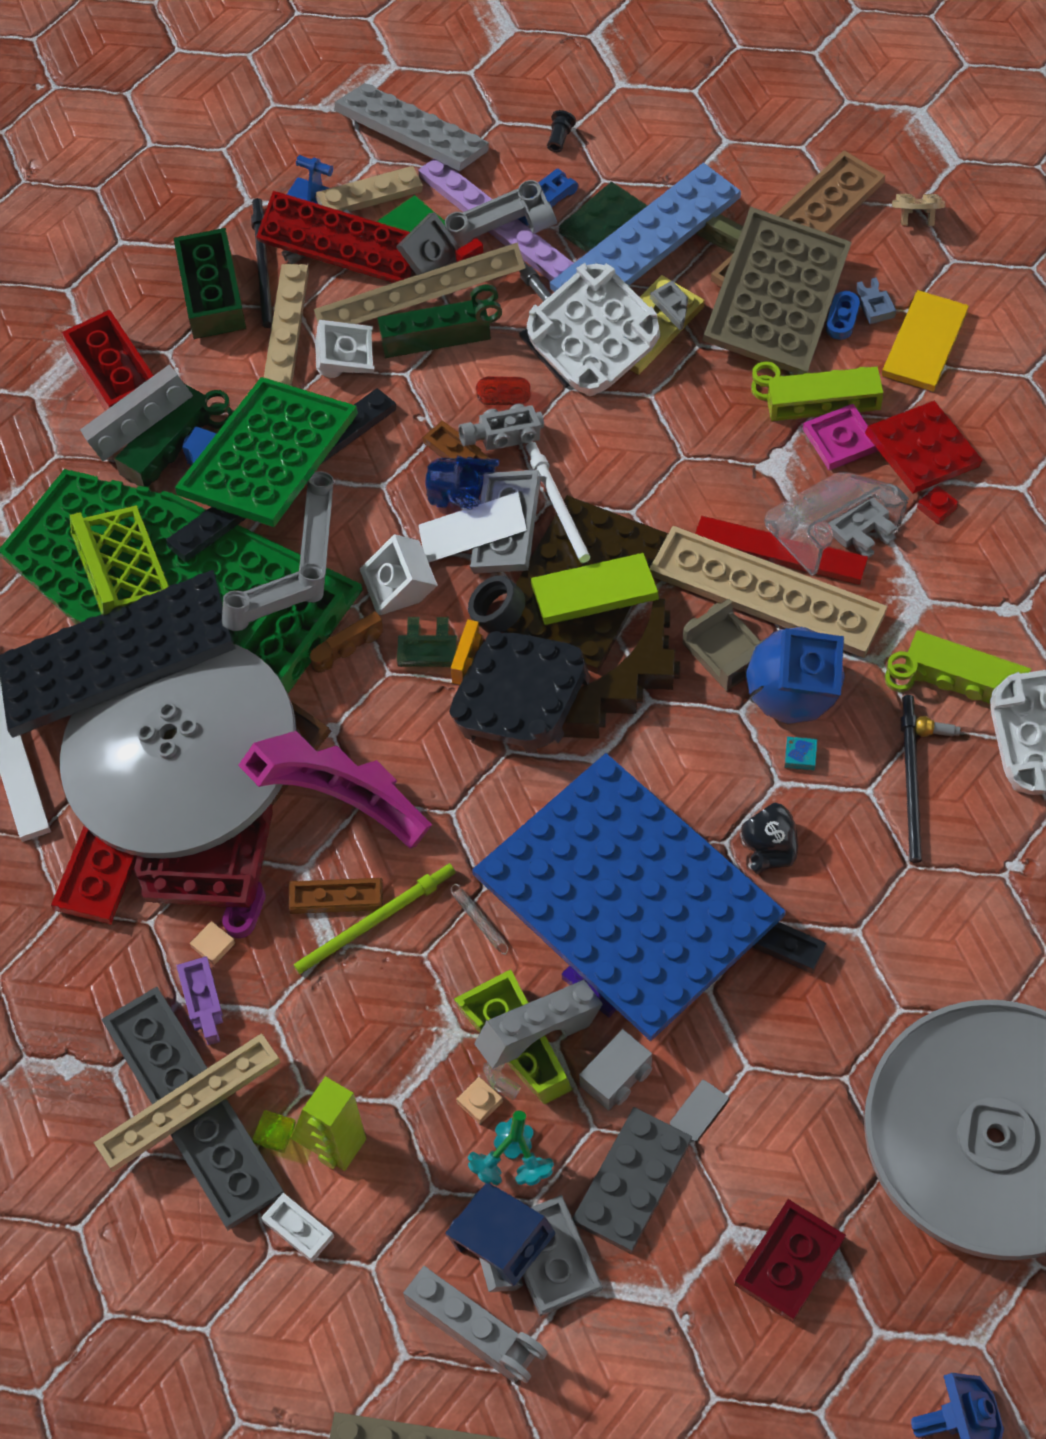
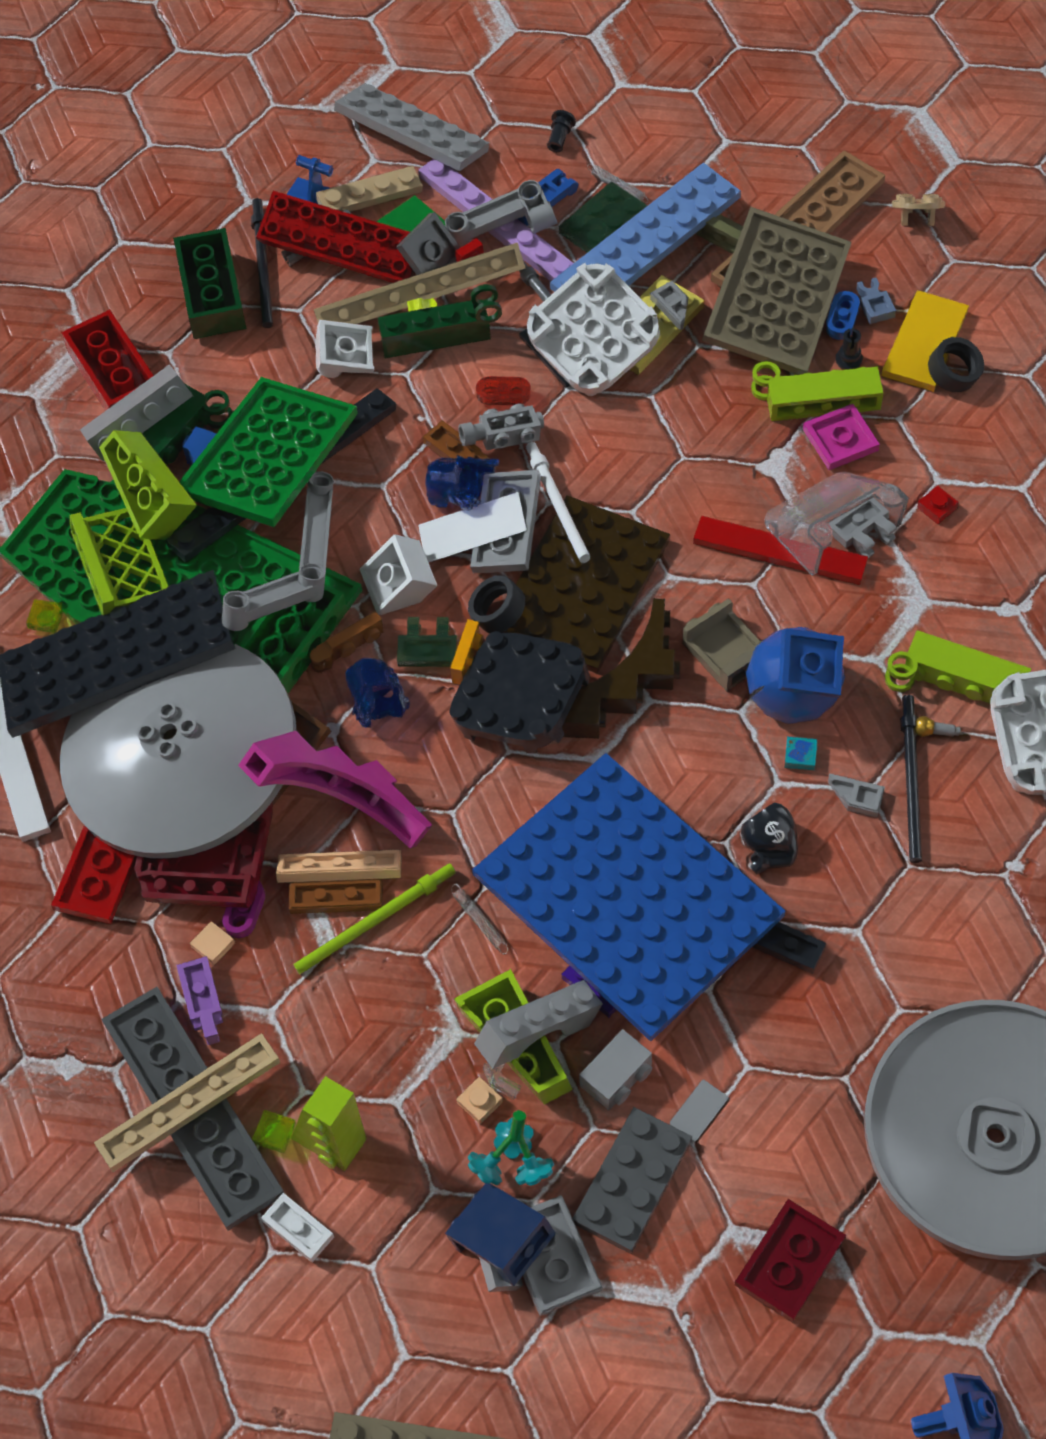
(44, 616): none -> clear neon green plate
(146, 485): none -> lime wedge
(286, 323): tan plate -> none
(339, 866): none -> light nougat tile
(368, 684): none -> clear blue helmet
(421, 303): none -> neon yellow piece
(473, 1326): light grey hinge -> none
(594, 588): lime tile -> none
(620, 181): none -> white piece
(767, 589): tan plate -> none
(850, 354): none -> black pin
(857, 795): none -> light grey tile
(923, 446): red plate -> none
(967, 352): none -> black tyre

